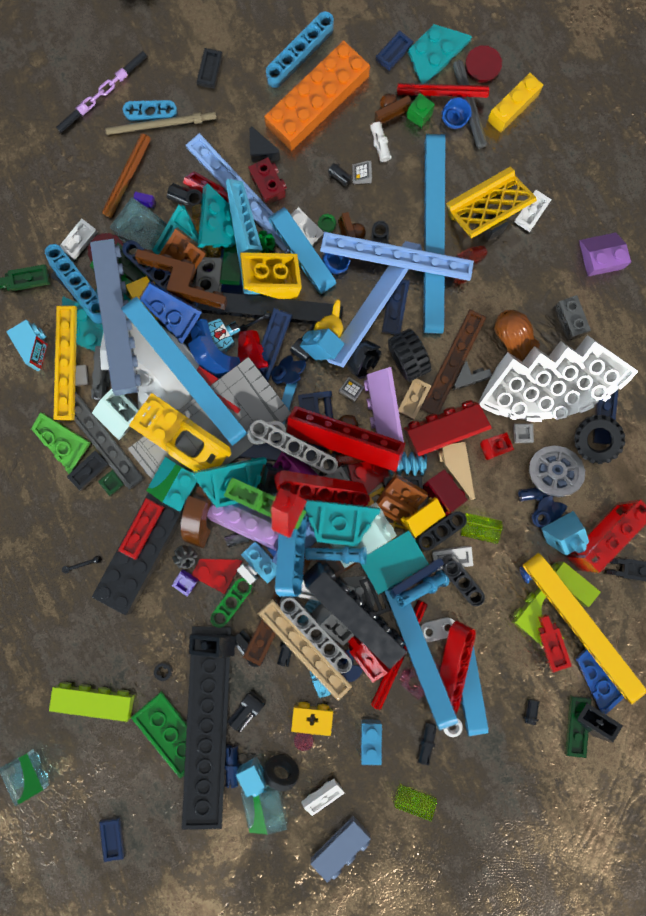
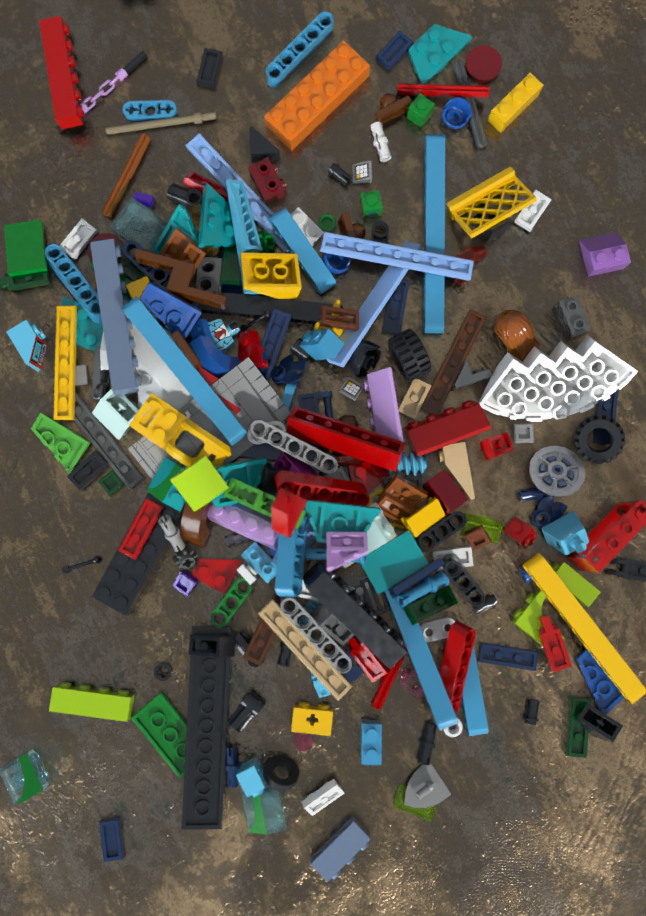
(25, 248): none -> green tile
(61, 72): none -> red brick
(171, 533): none -> light grey pin
(187, 350): none -> reddish brown tile
(199, 483): none -> lime slope
(331, 324): none -> copper tile
(345, 547): none -> lavender wing
(371, 204): none -> green brick
(425, 788): none -> light grey shield
(430, 605): none -> dark green tile
(477, 537): none -> copper tile
(489, 602): none -> black pin
(507, 656): none -> dark blue tile
(520, 532): none -> red bracket

